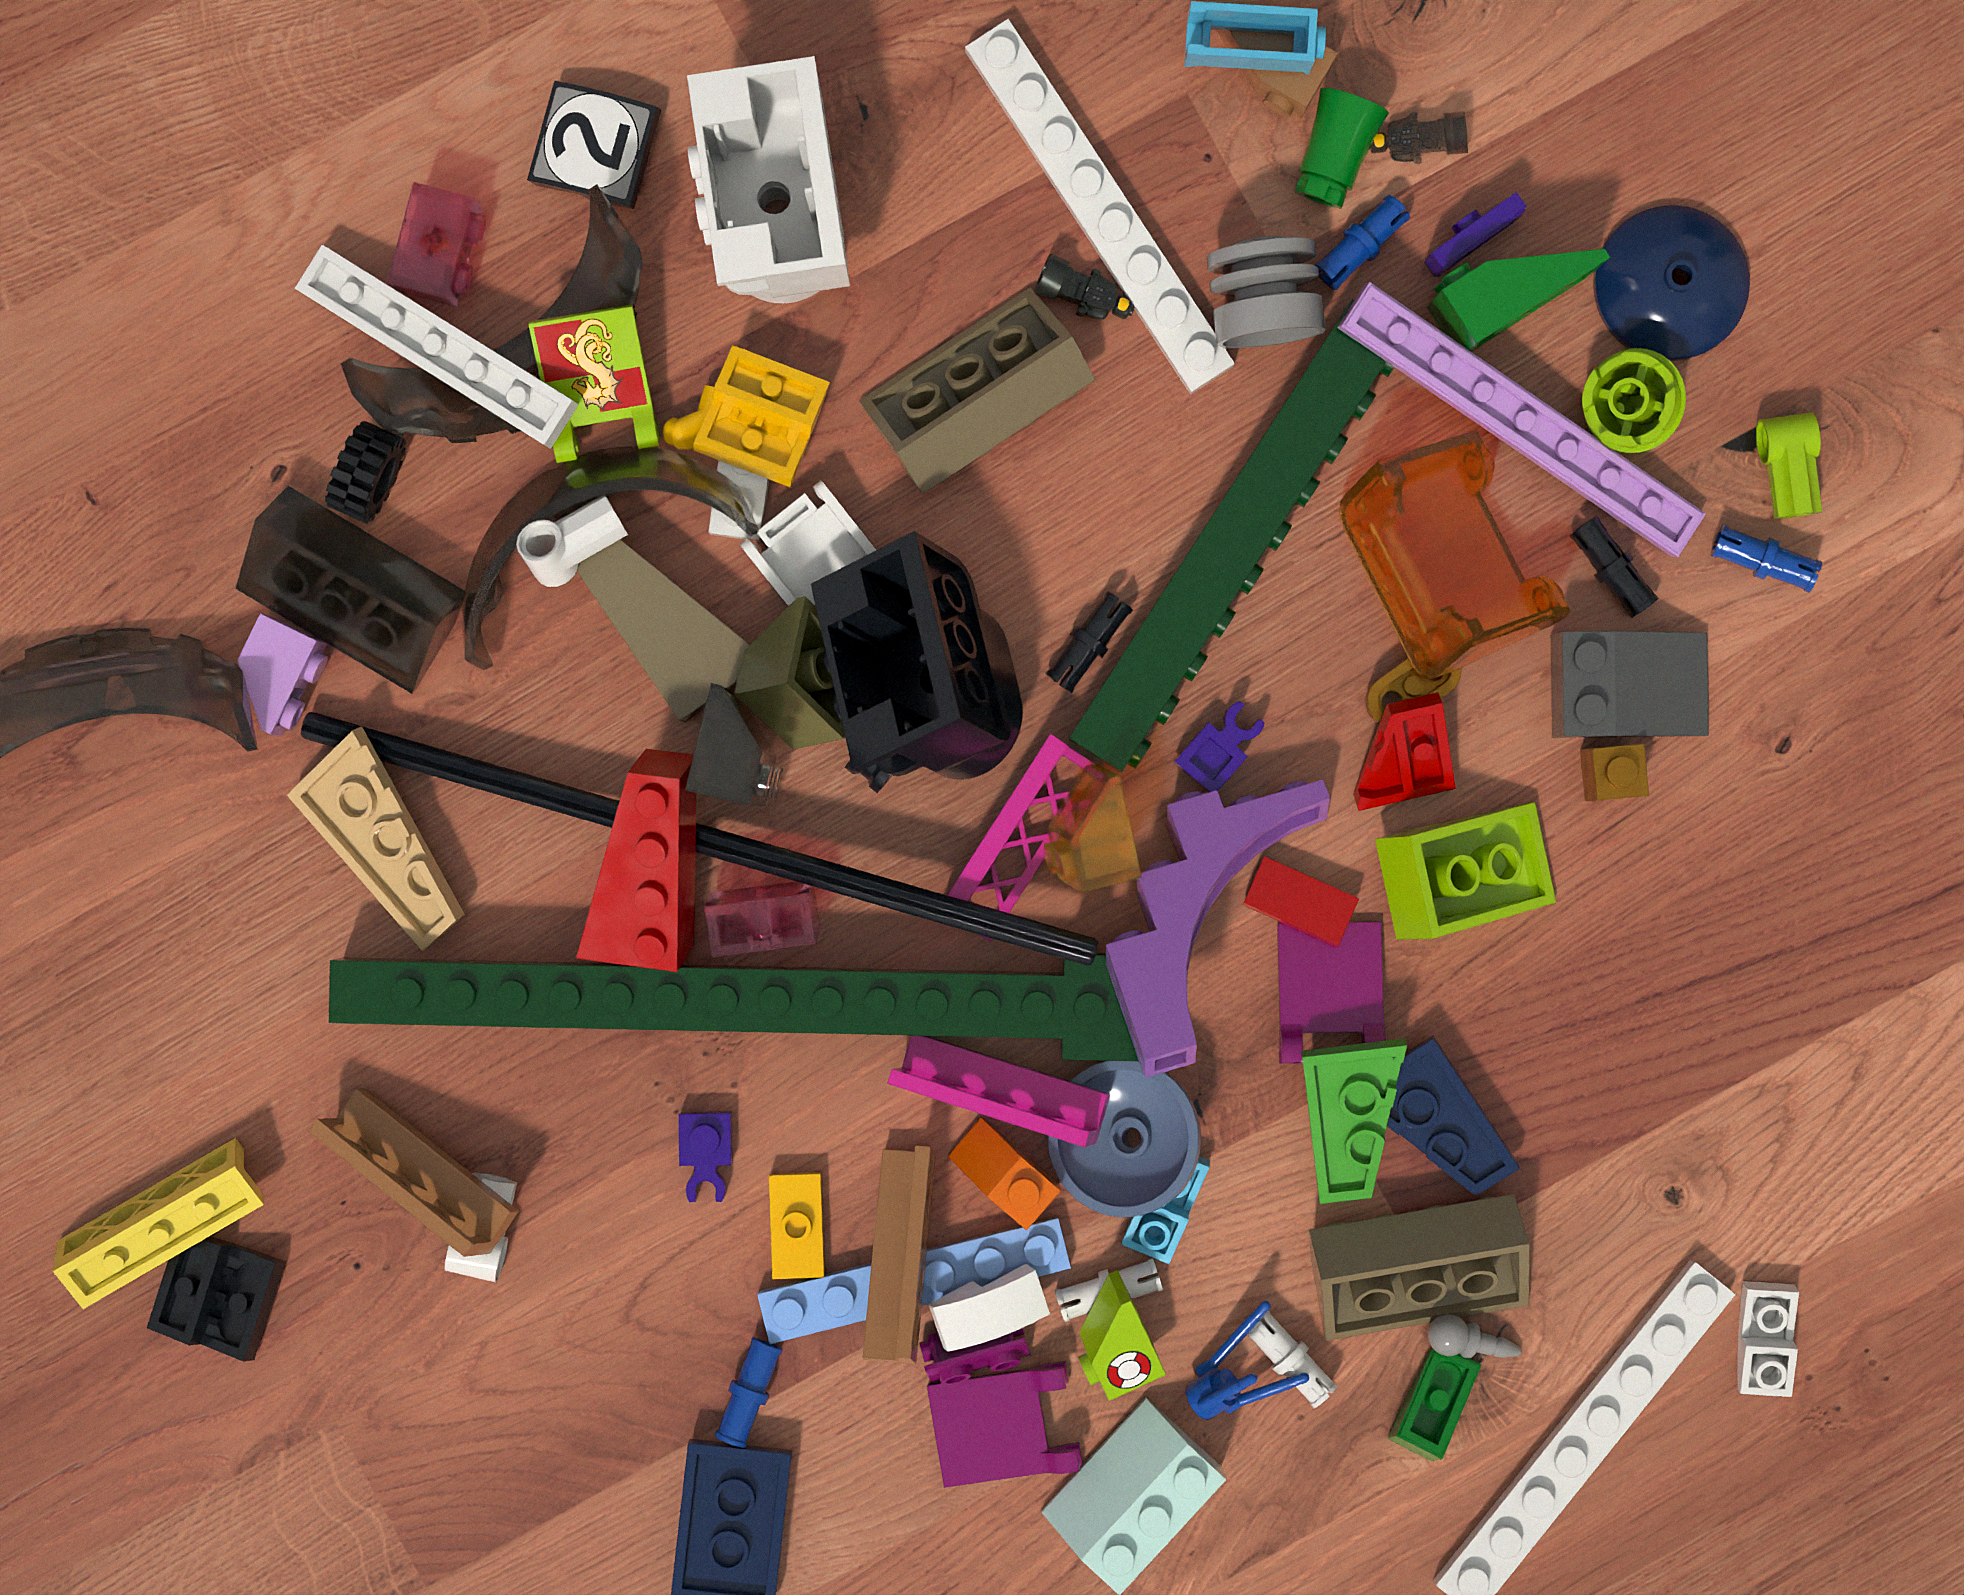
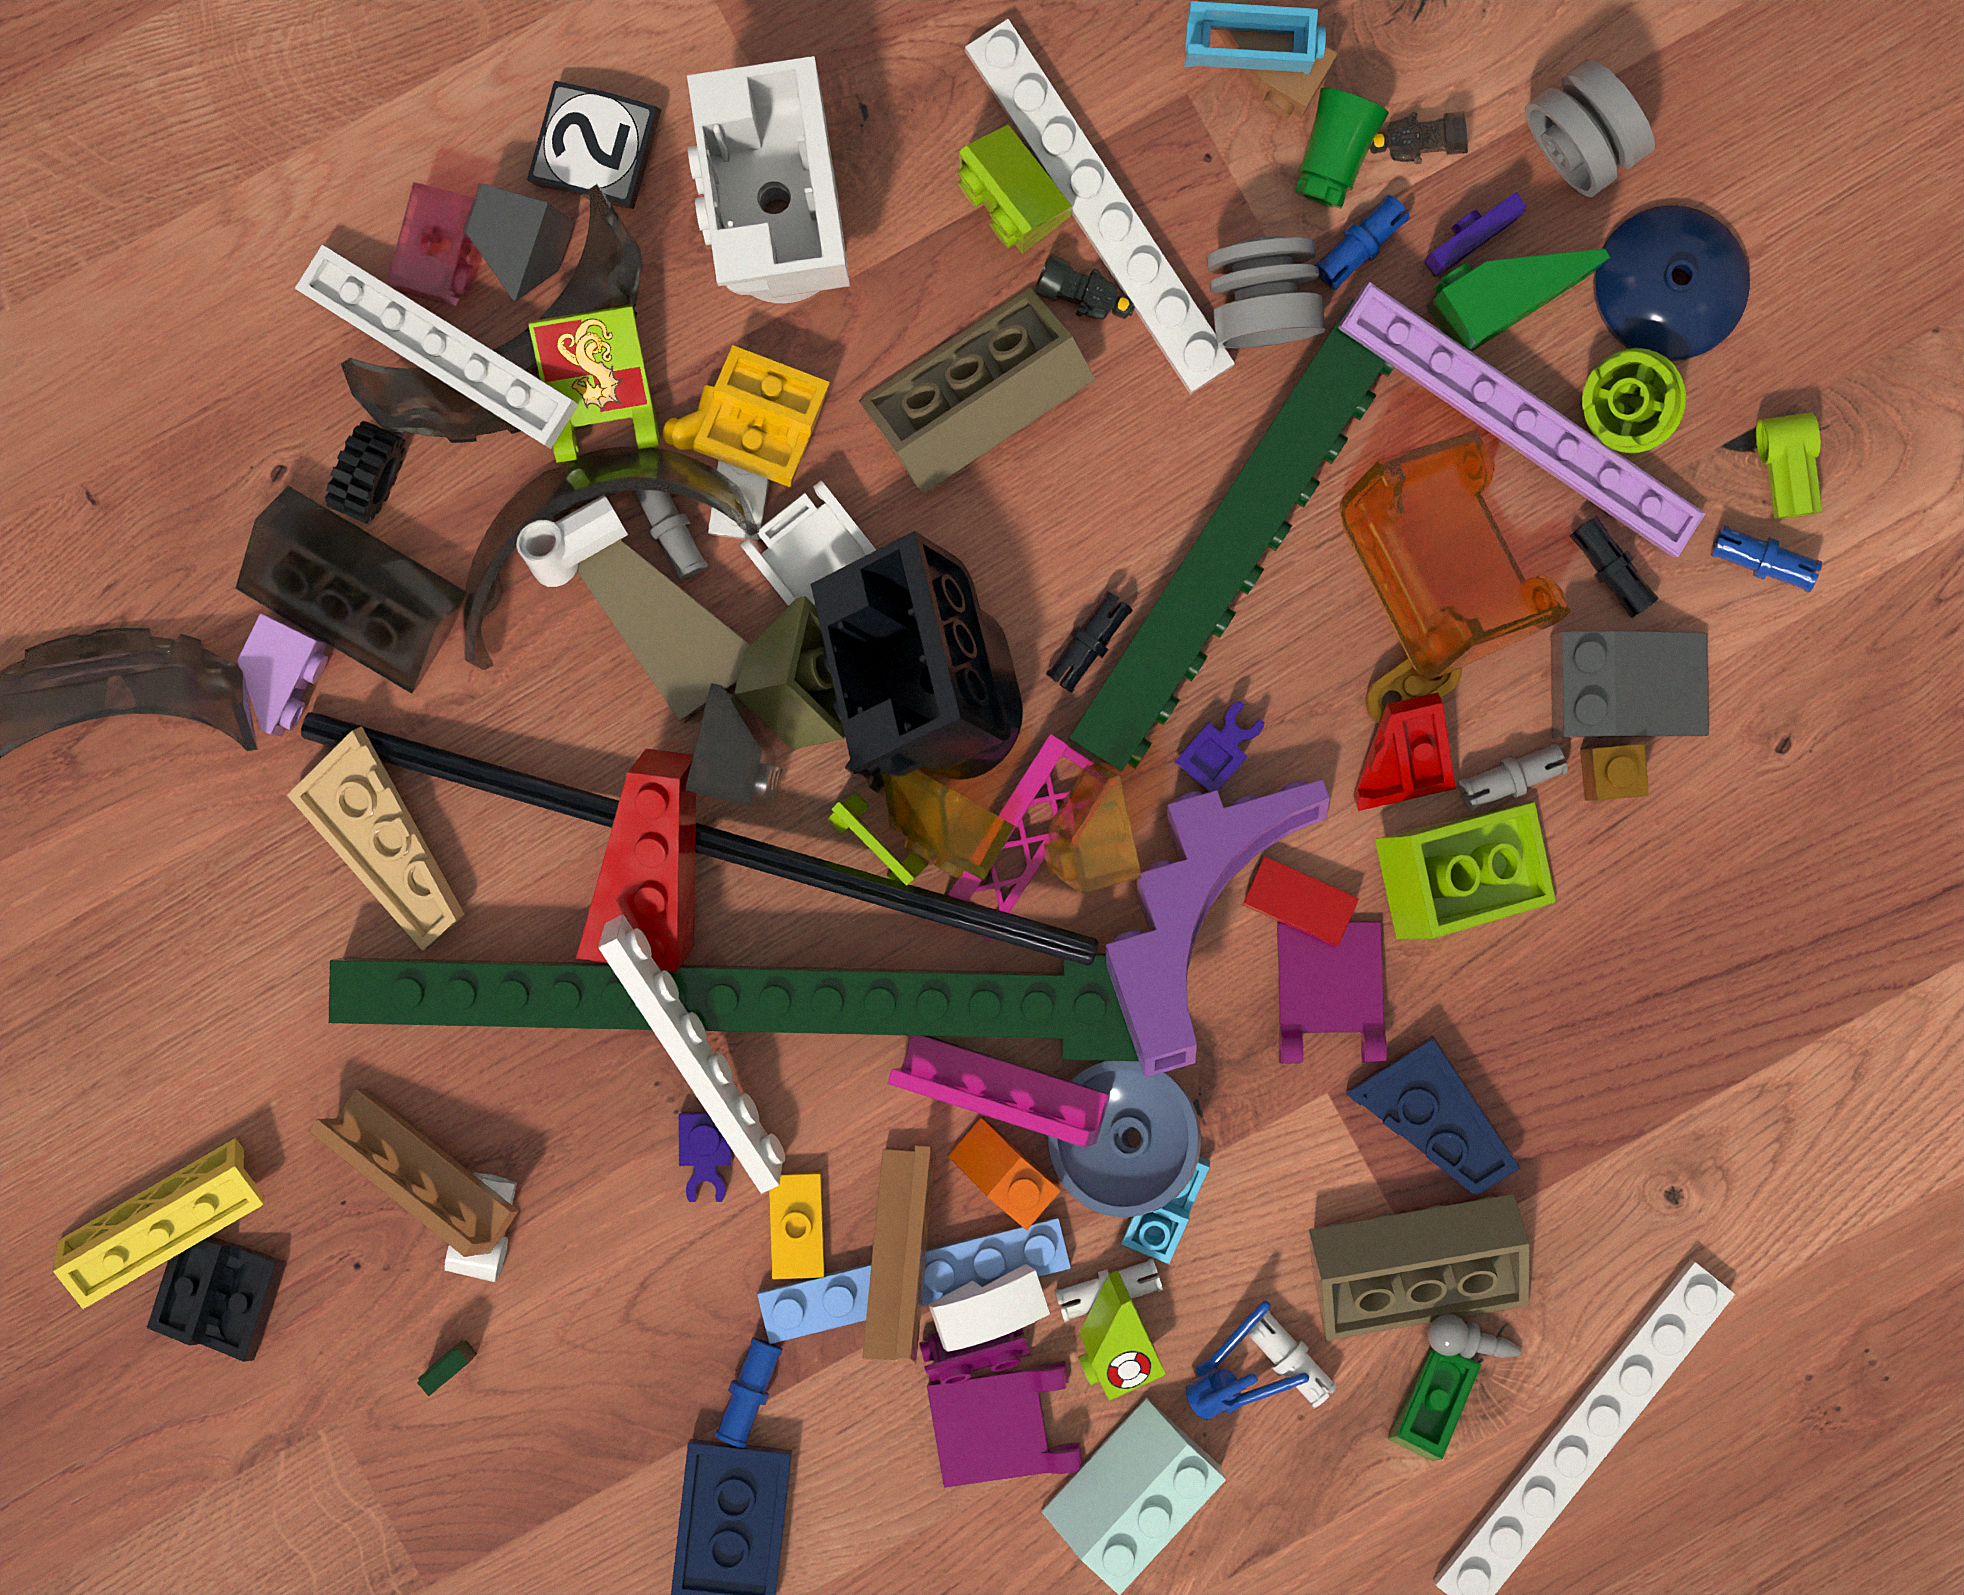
(446, 1367): none -> dark green tile
(517, 237): none -> dark grey slope
(672, 532): none -> light grey pin
(686, 1043): none -> white plate
(762, 918): clear pink brick -> none
(847, 816): none -> lime flag
(944, 824): none -> clear yellow slope
(1012, 188): none -> lime slope
(1348, 1112): bright green wing -> none
(1513, 776): none -> light grey pin
(1590, 127): none -> light grey wheel
(1766, 1339): white slope -> none

